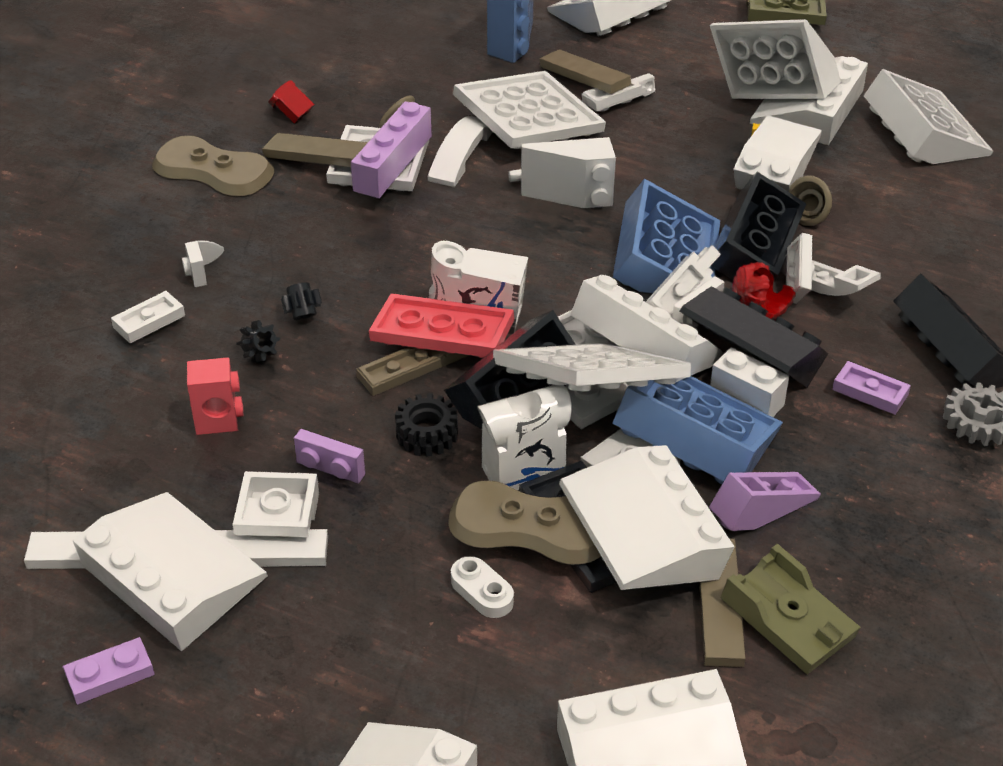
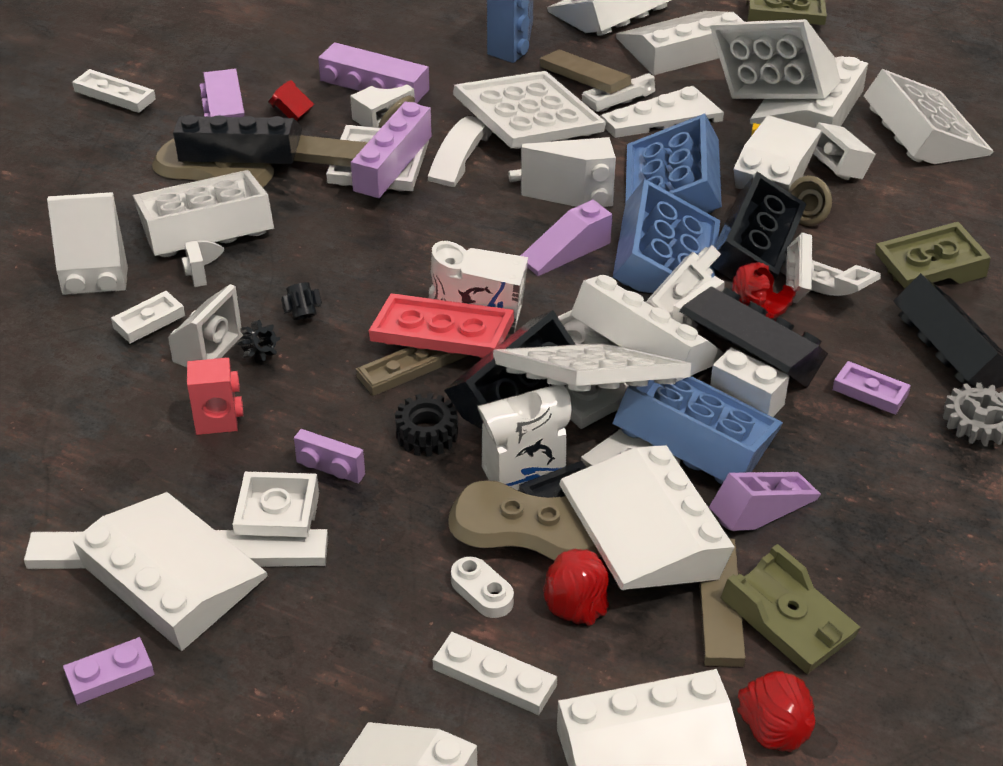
(87, 243): none -> white slope
(114, 90): none -> white plate
(204, 210): none -> white slope
(208, 330): none -> white slope
(221, 94): none -> lavender brick
(236, 139): none -> black slope
(361, 69): none -> lavender brick
(372, 103): none -> white arch
(495, 673): none -> white plate
(571, 237): none -> lavender slope
(577, 587): none -> red hair
(661, 112): none -> white wing
(675, 41): none -> white slope
(679, 161): none -> medium blue slope
(778, 710): none -> red hair
(843, 152): none -> white brick
(950, 246): none -> olive piece

